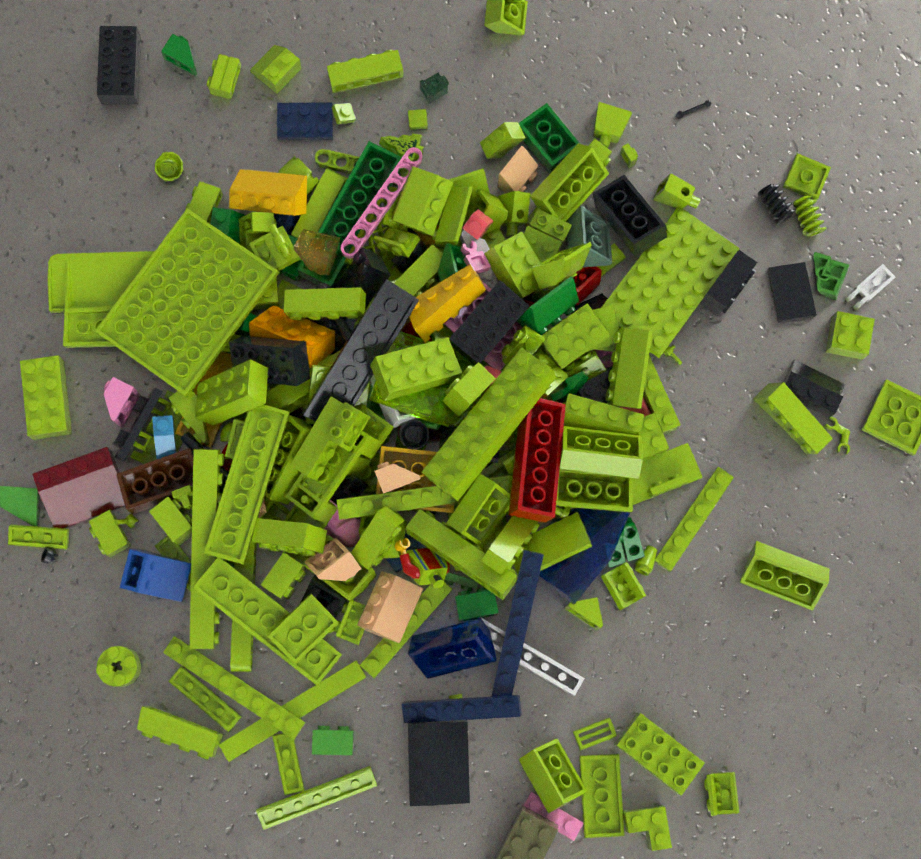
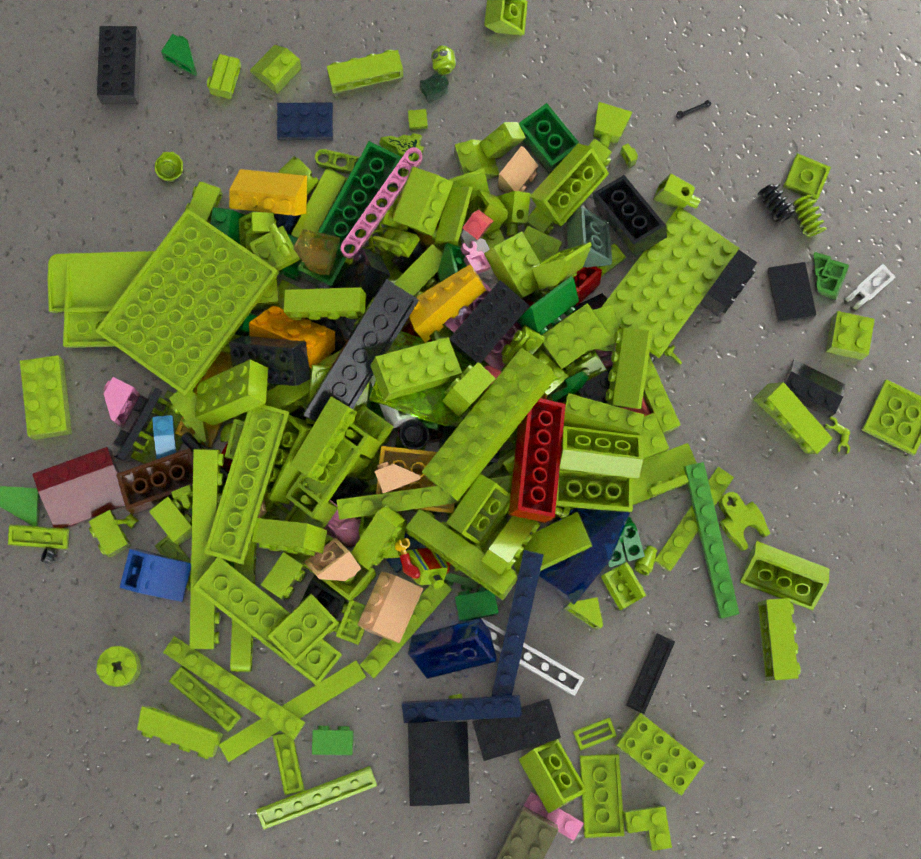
(343, 113): lime plate -> none
(347, 426): lime bracket -> none
(443, 60): none -> lime head
(472, 158): none -> lime slope
(508, 735): none -> black brick
(550, 225): lime hinge -> none
(650, 673): none -> black tile
(711, 540): none -> bright green plate
(722, 793): lime bracket -> none
(739, 517): none -> lime piece
(778, 639): none -> lime brick

